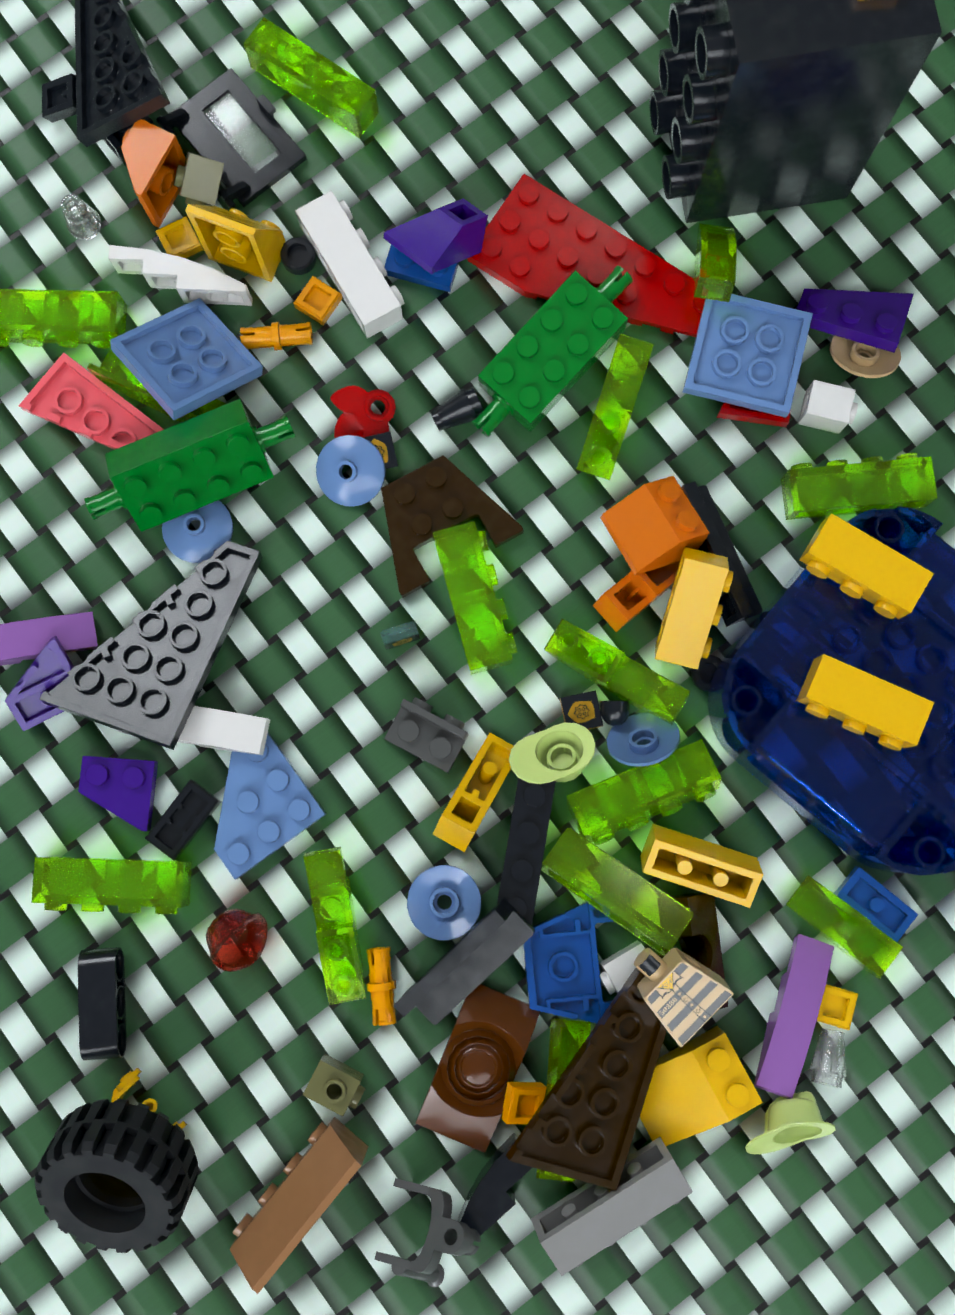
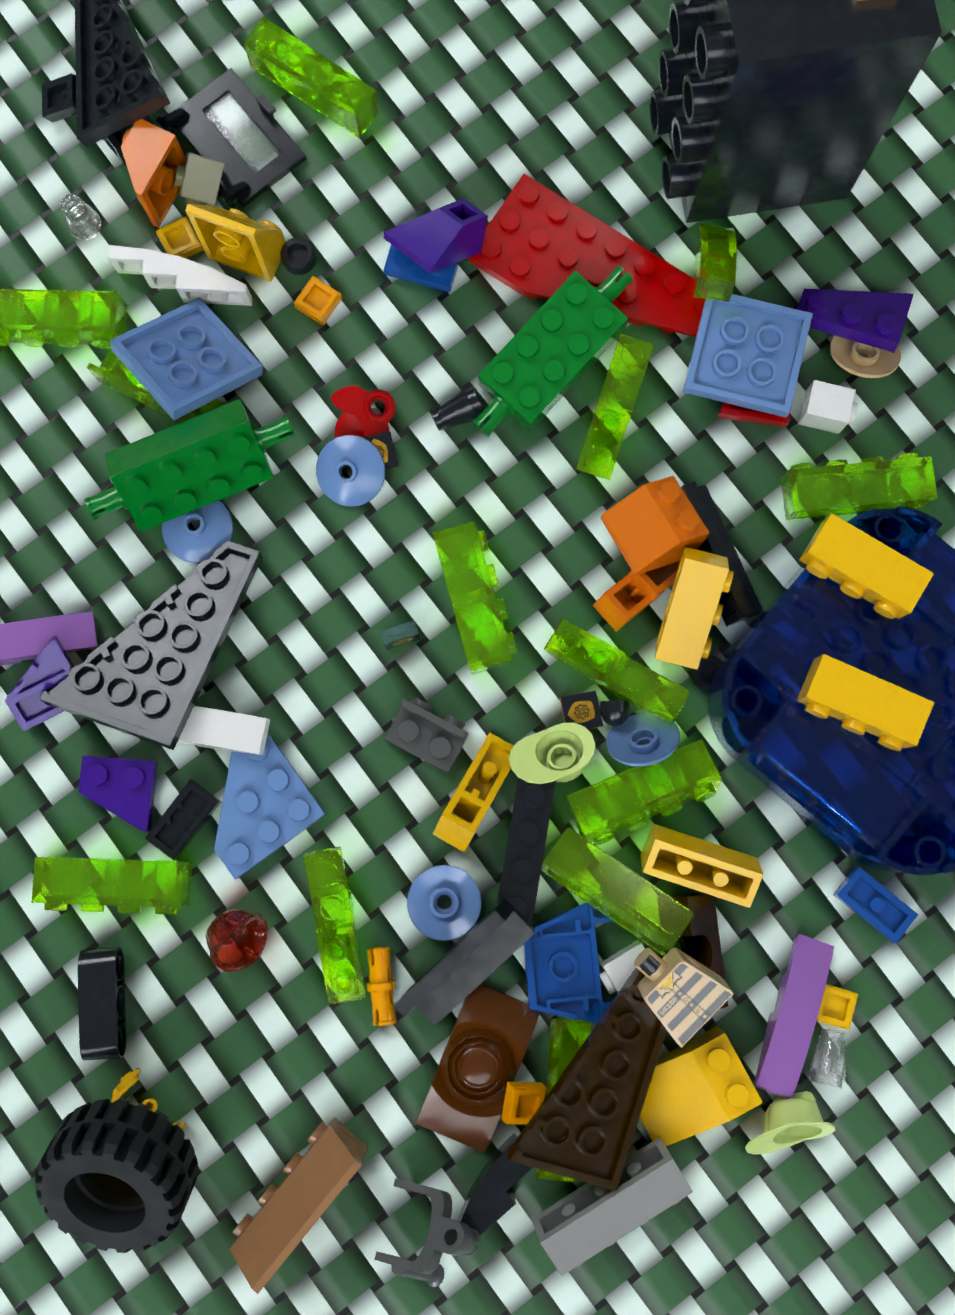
(86, 406): coral wing -> none
(277, 335): light orange pin -> none
(335, 1085): olive brick -> none
(350, 263): white brick -> none
(431, 501): dark brown wing -> none
(844, 927): clear neon green slope -> none

